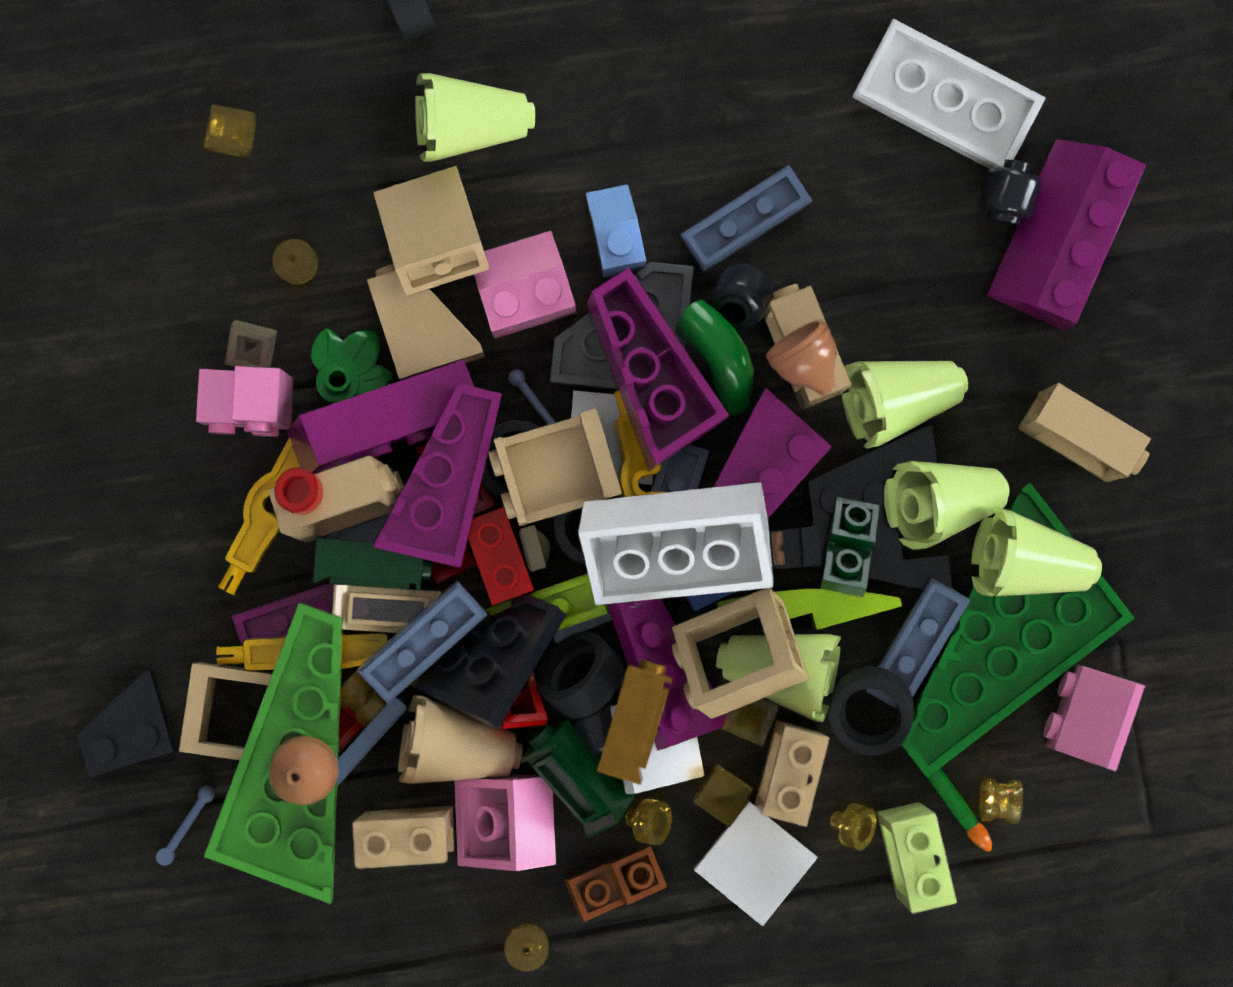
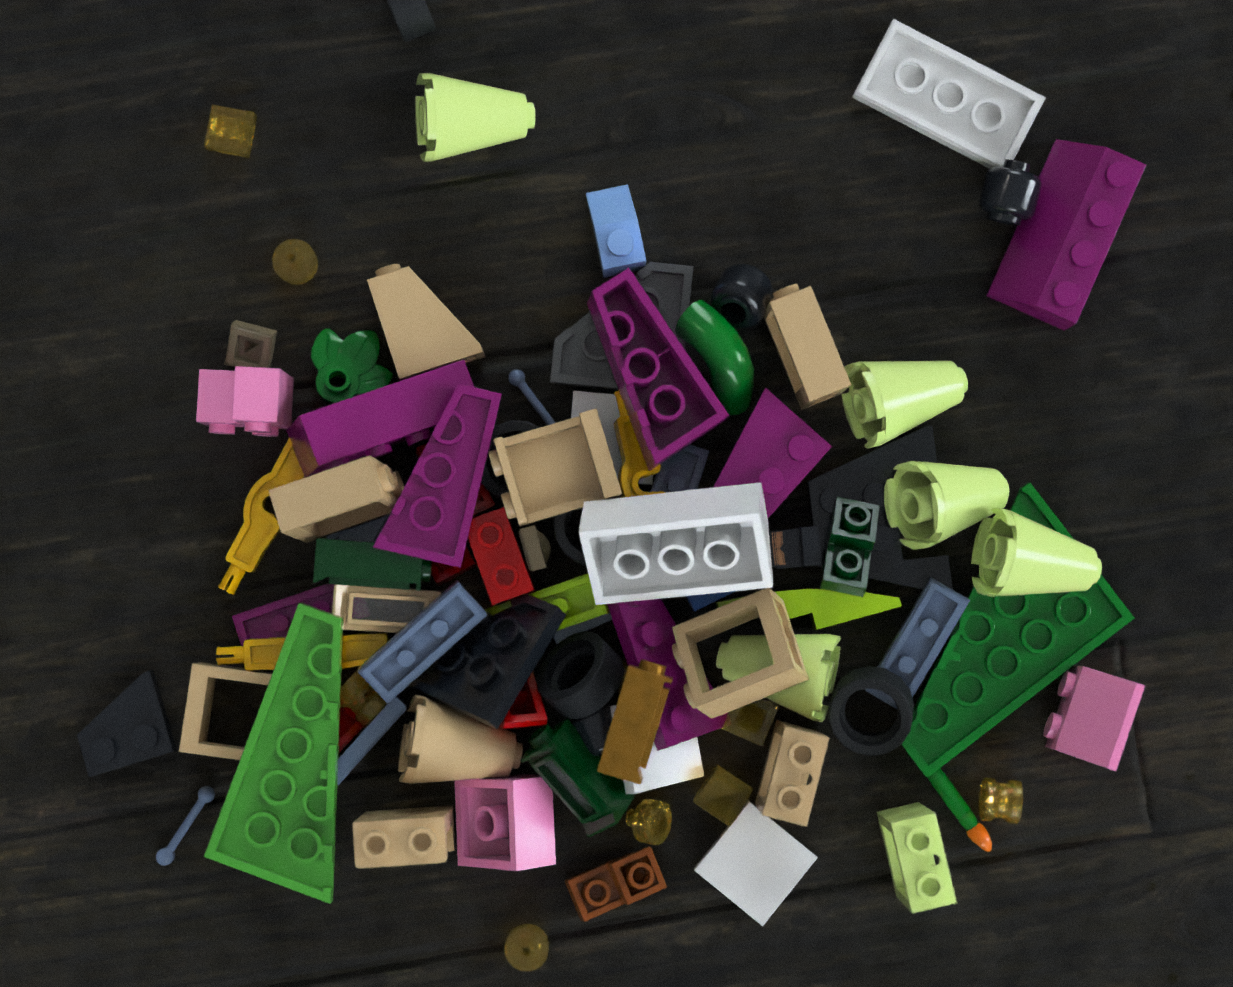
(298, 491): red tile -> none
(303, 770): nougat helmet -> none
(430, 231): tan panel -> none
(524, 285): bright pink slope -> none
(746, 218): sand blue tile -> none
(806, 357): nougat helmet -> none
(855, 825): clear yellow tile -> none
(1085, 434): tan window -> none

